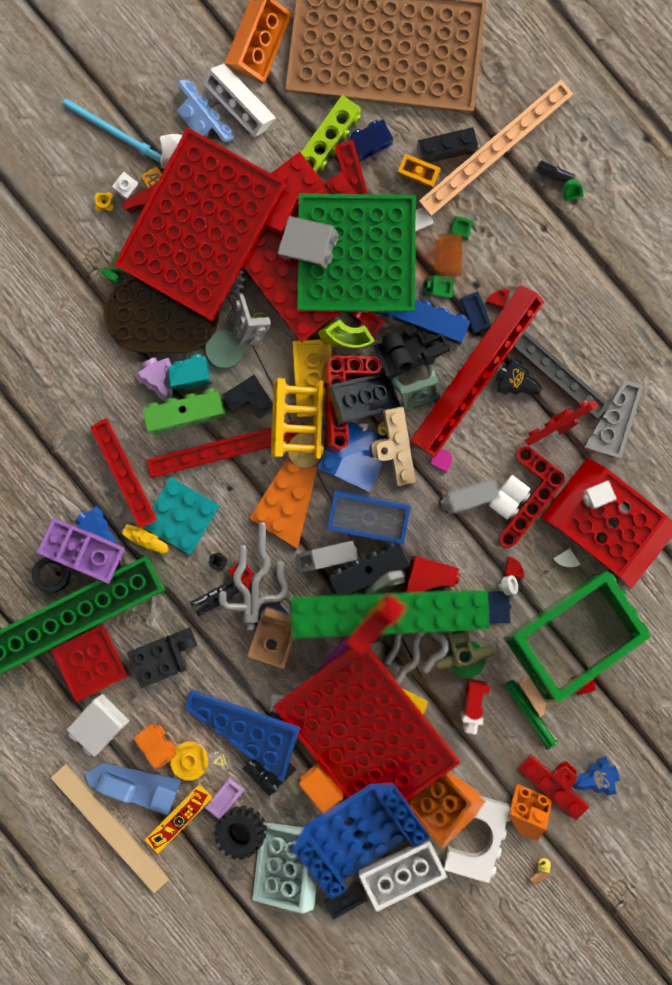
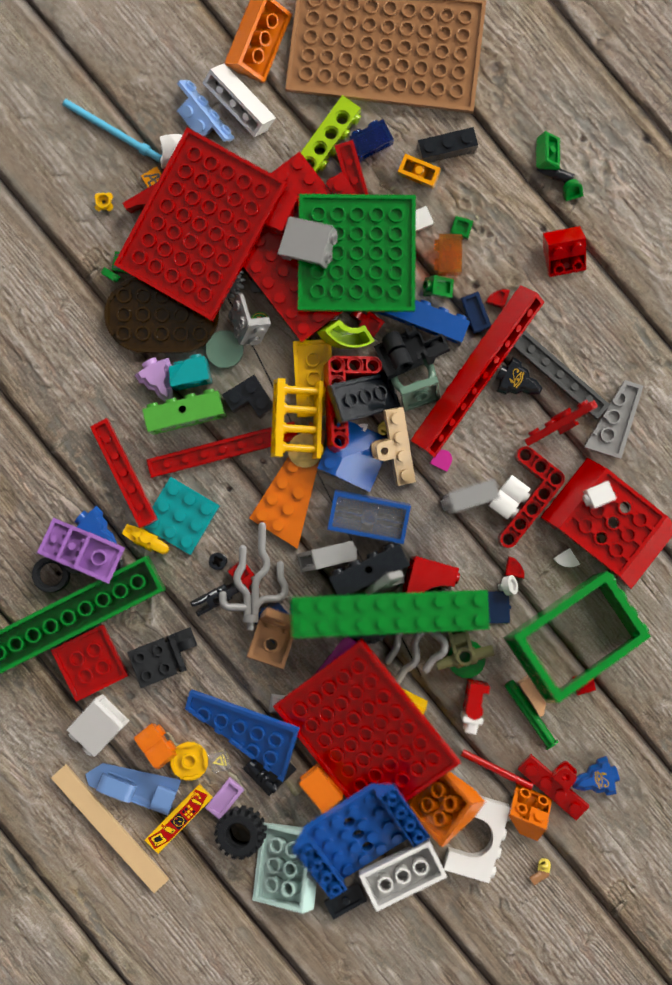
(126, 186): white brick -> none
(380, 617): red arch -> none
(495, 148): light nougat plate -> none
(496, 769): none -> red piece
(548, 151): none -> green slope
(565, 251): none -> red slope

